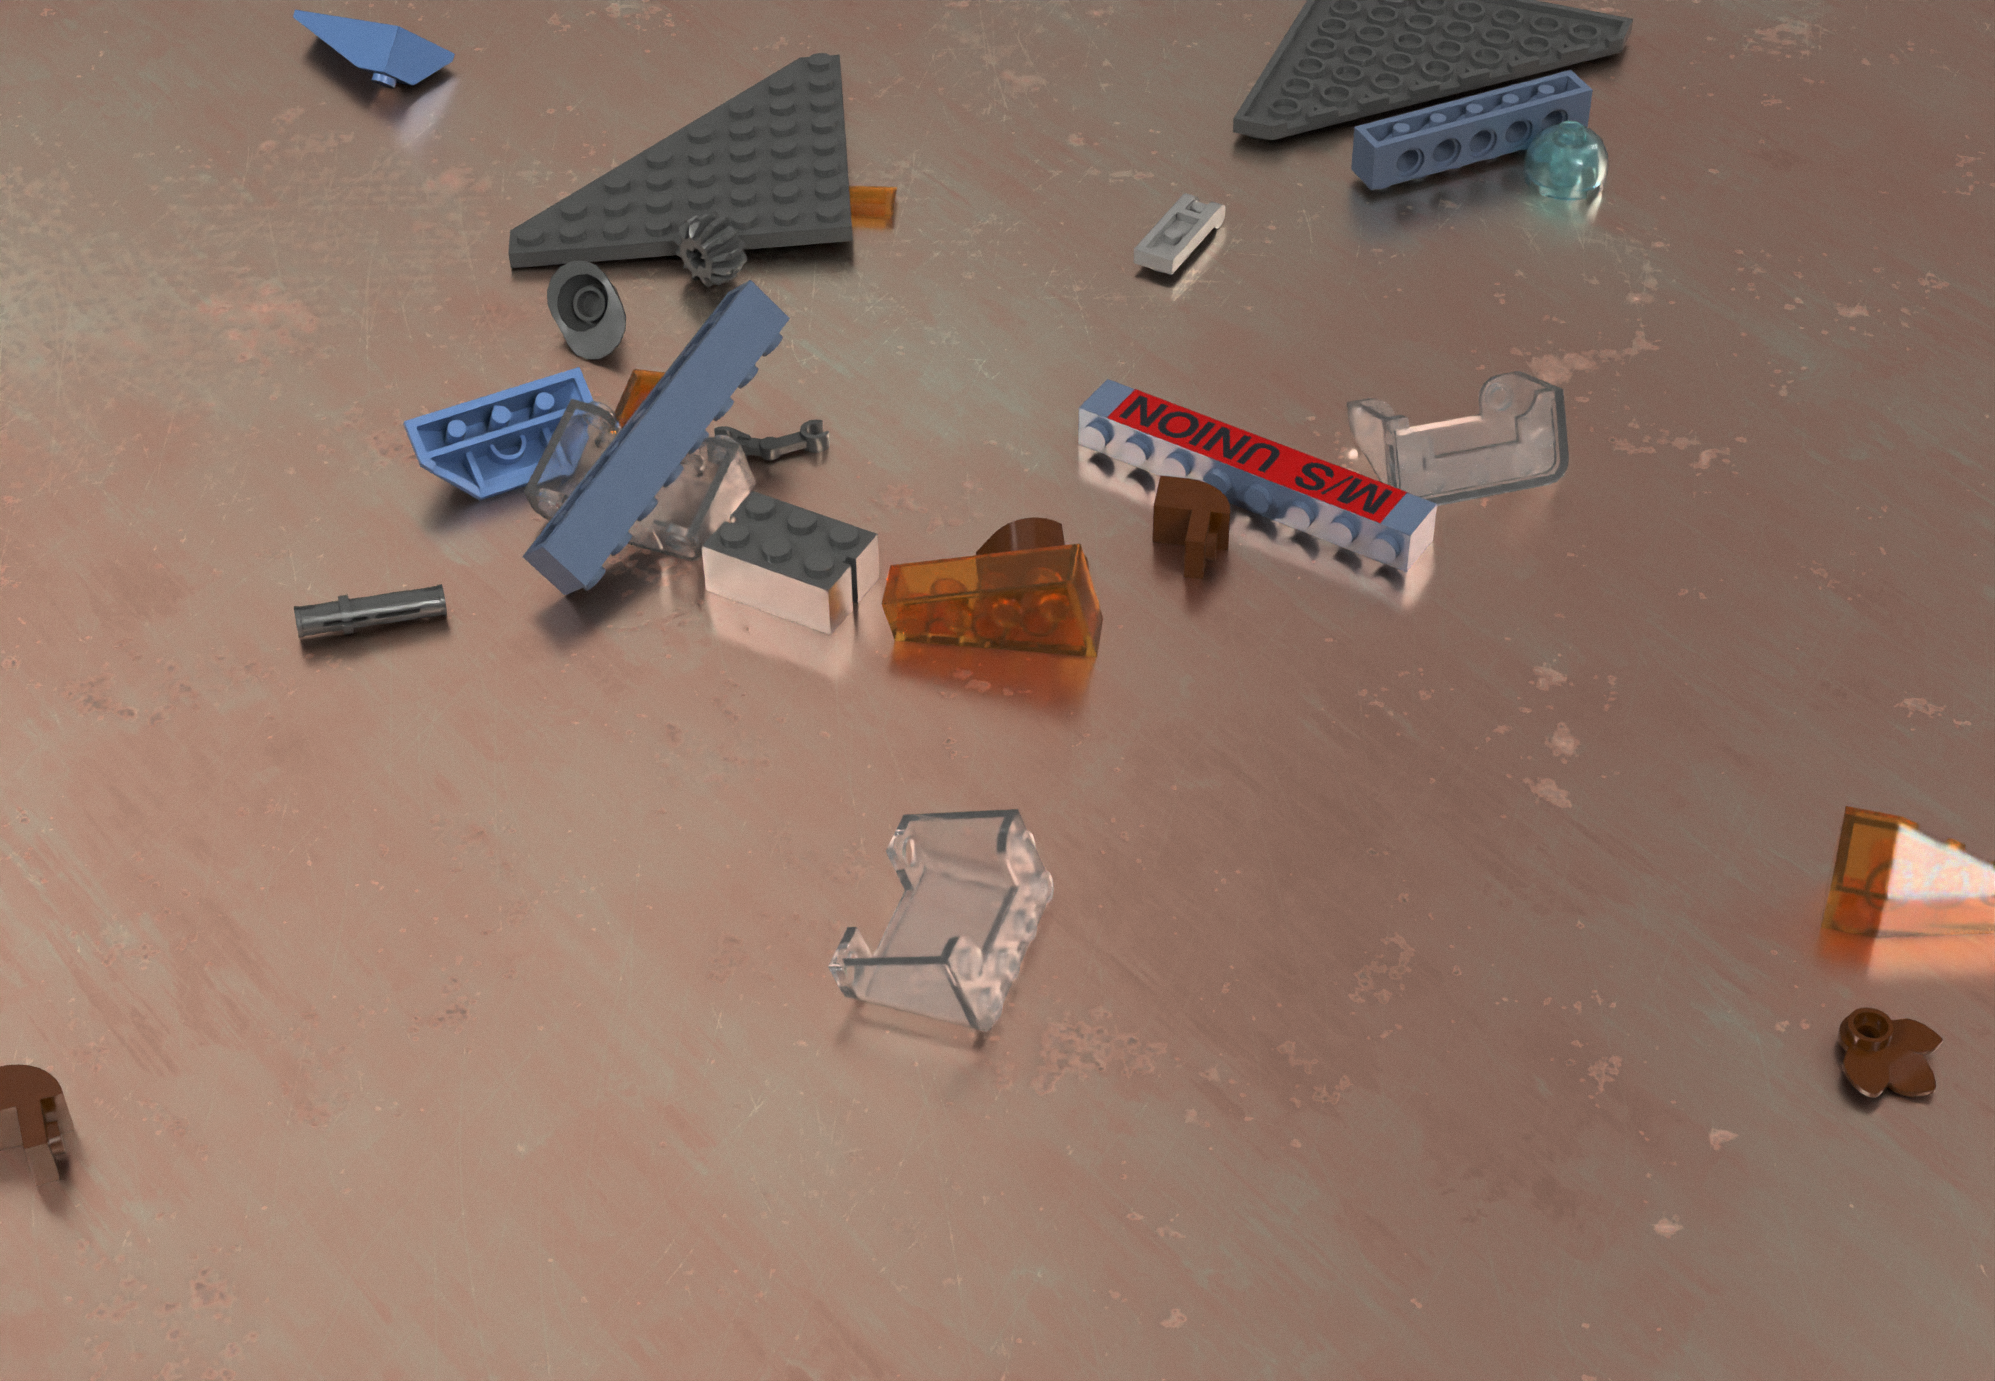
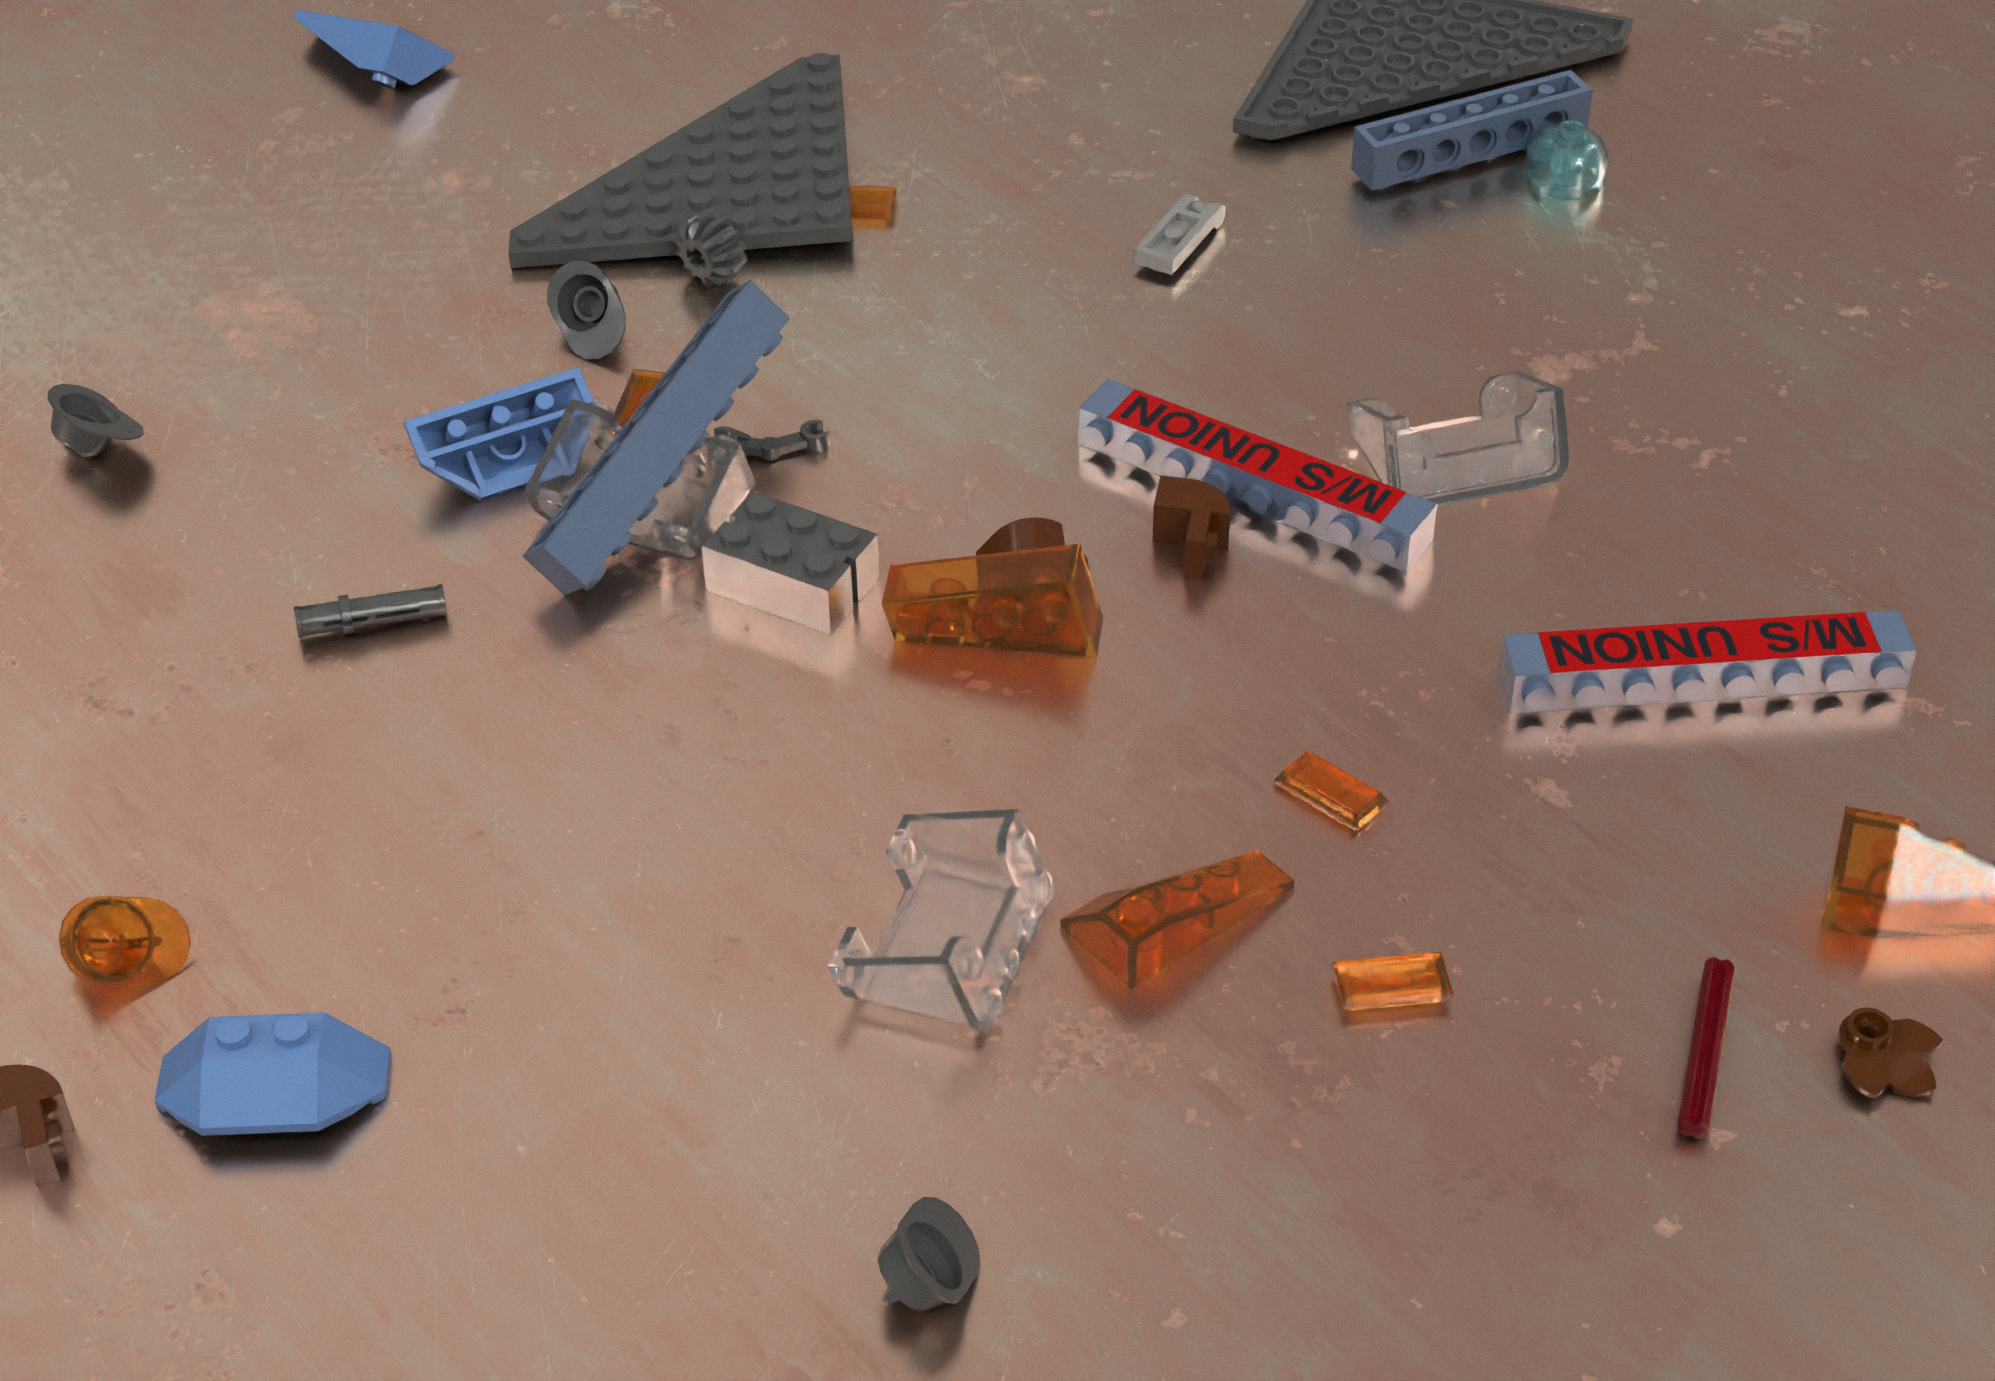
(88, 420): none -> dark grey piece
(124, 940): none -> clear orange piece
(271, 1074): none -> medium blue wedge
(929, 1257): none -> dark grey piece
(1164, 919): none -> clear orange wedge
(1331, 790): none -> clear orange tile
(1392, 981): none -> clear orange tile
(1705, 661): none -> brick
(1706, 1048): none -> dark red axle

